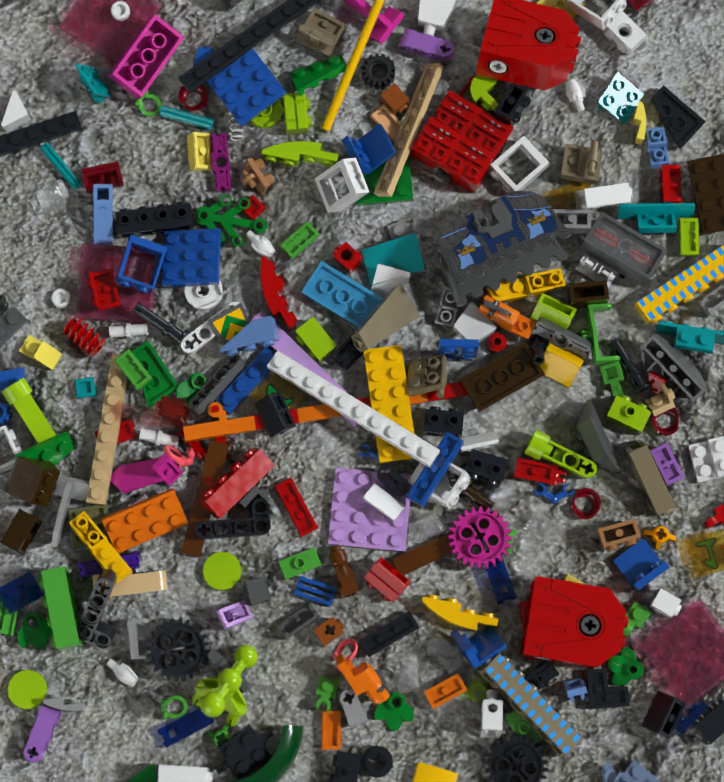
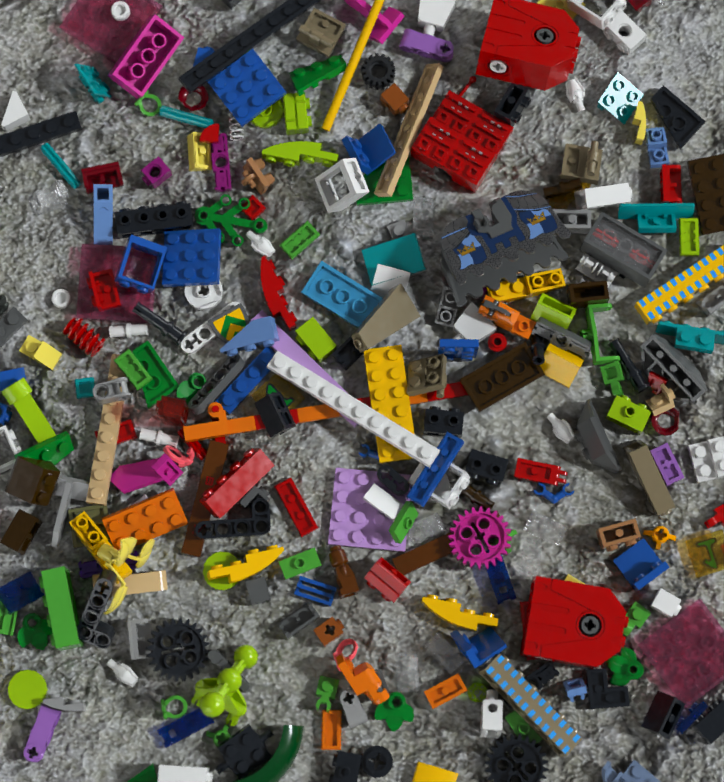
(113, 391): none -> light grey piece
(118, 557): none -> light yellow plant
(159, 165): none -> magenta brick
(210, 134): none -> red tile
(234, 614): lavender slope -> none
(253, 563): none -> yellow slope
(348, 265): red brick -> none
(387, 120): light nougat tile -> none
(389, 634): black plate -> none
(403, 522): none -> bright green plate
(479, 442): white slope -> none
(480, 90): lime brick -> none
(532, 153): white window -> none
(541, 447): lime beam -> none
(561, 429): none -> white piece
(562, 188): none -> dark brown pin
(596, 503): dark red piece -> none

